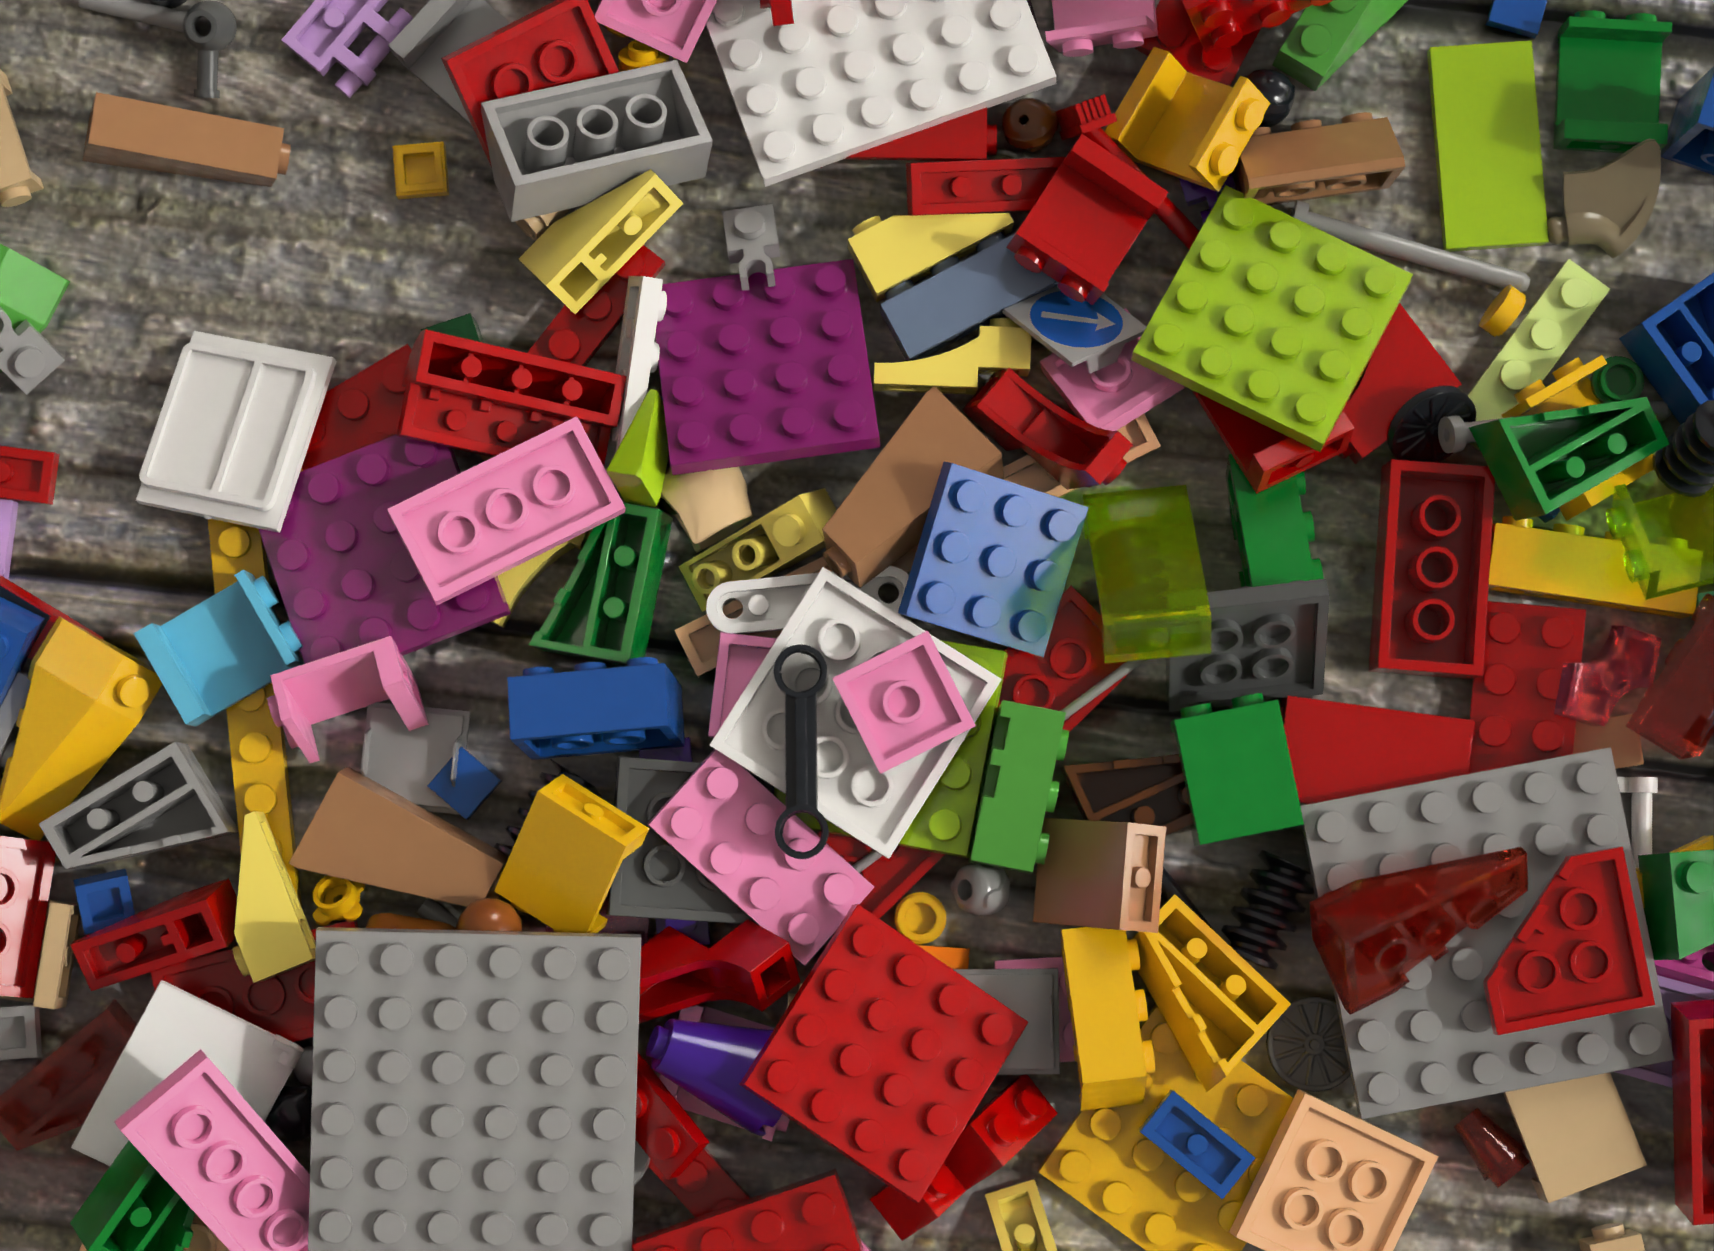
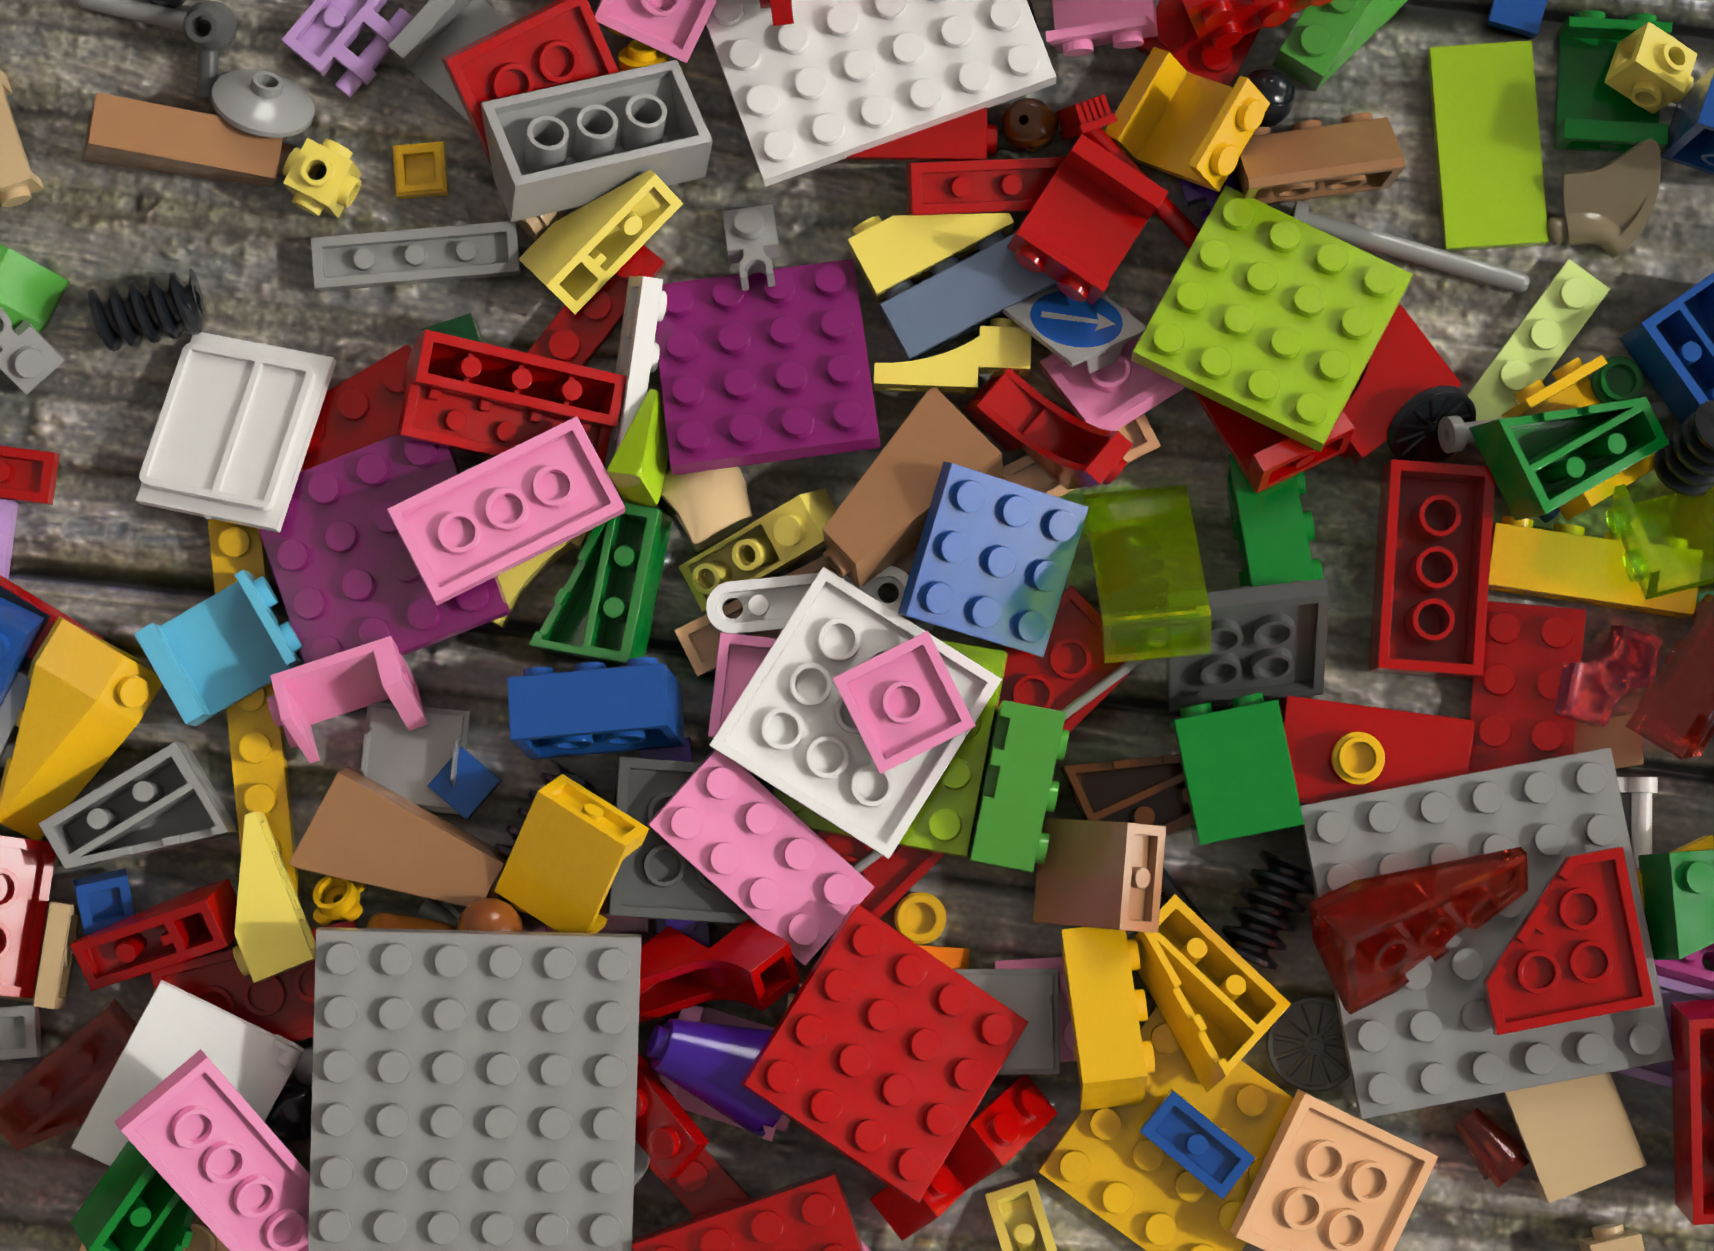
(148, 312): none -> black piece
(262, 103): none -> light grey dish
(331, 192): none -> light yellow brick
(415, 256): none -> light grey plate
(801, 751): black piece -> none
(981, 889): light grey piece -> none
(1358, 758): none -> yellow plate
(1503, 311): yellow tile -> none
(1651, 68): none -> light yellow brick

